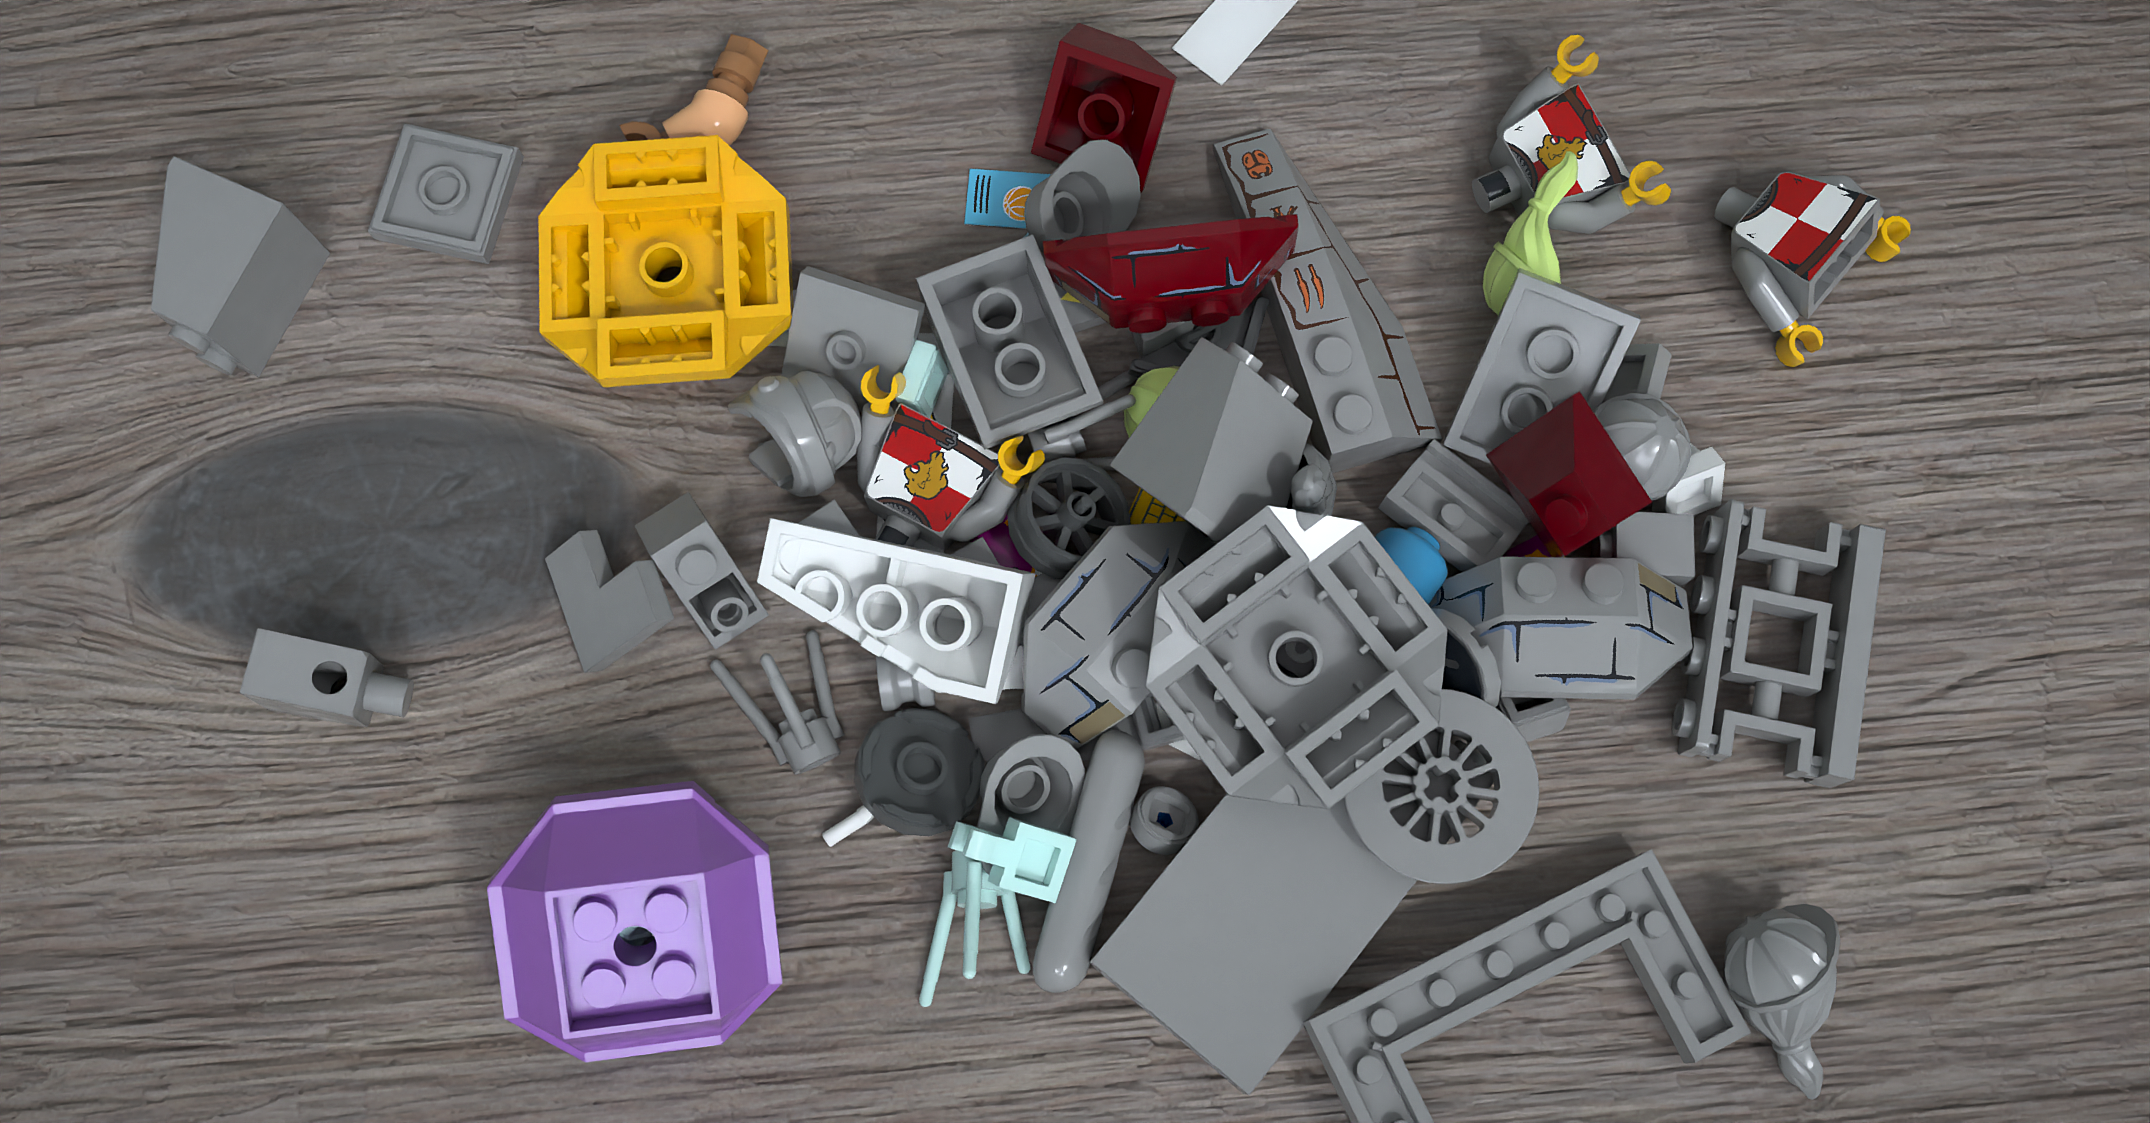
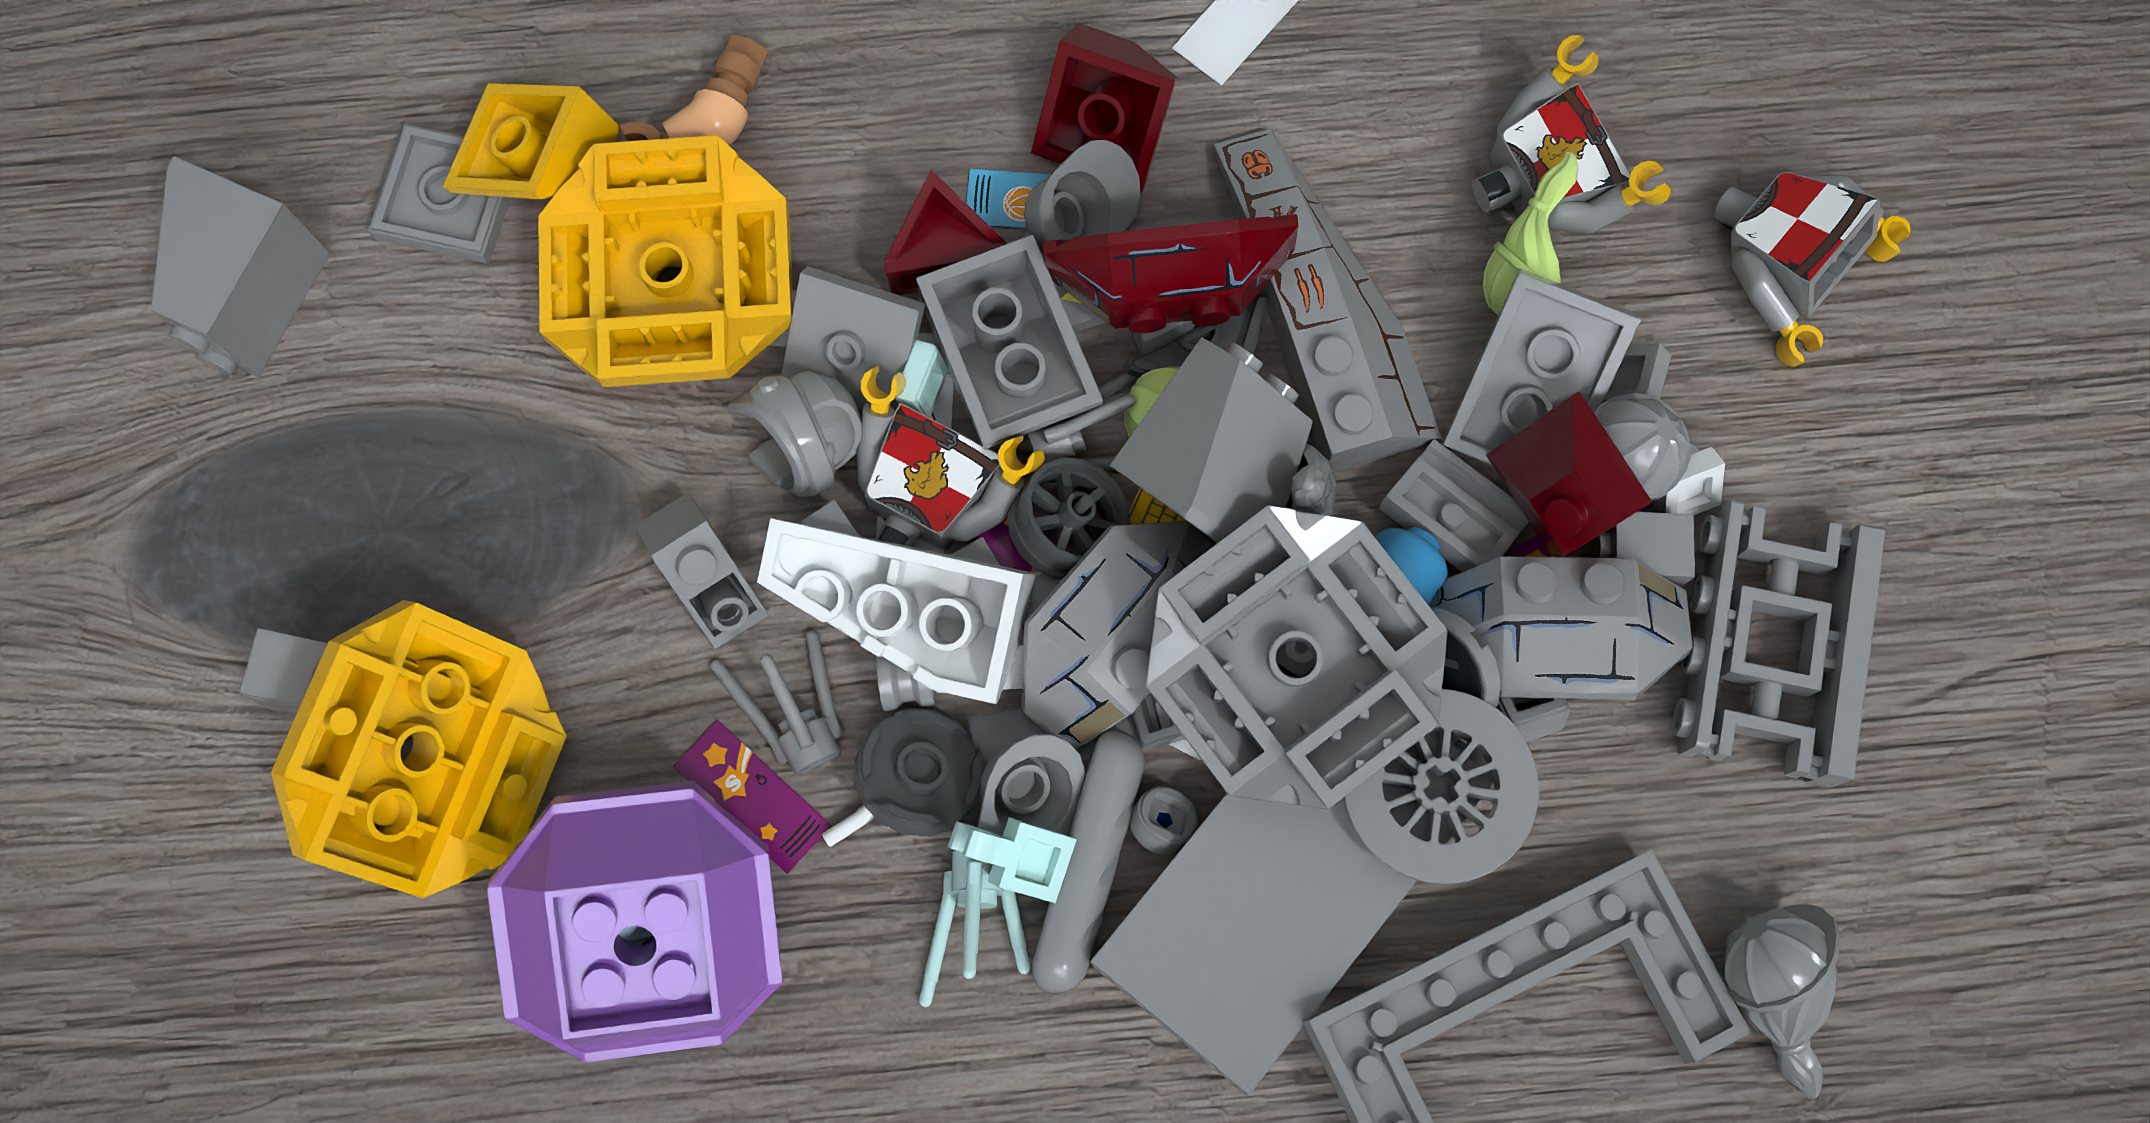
(473, 766): none -> yellow piece
(527, 140): none -> yellow slope
(602, 610): light grey tile -> none
(753, 795): none -> magenta sticker
(936, 235): none -> dark red slope

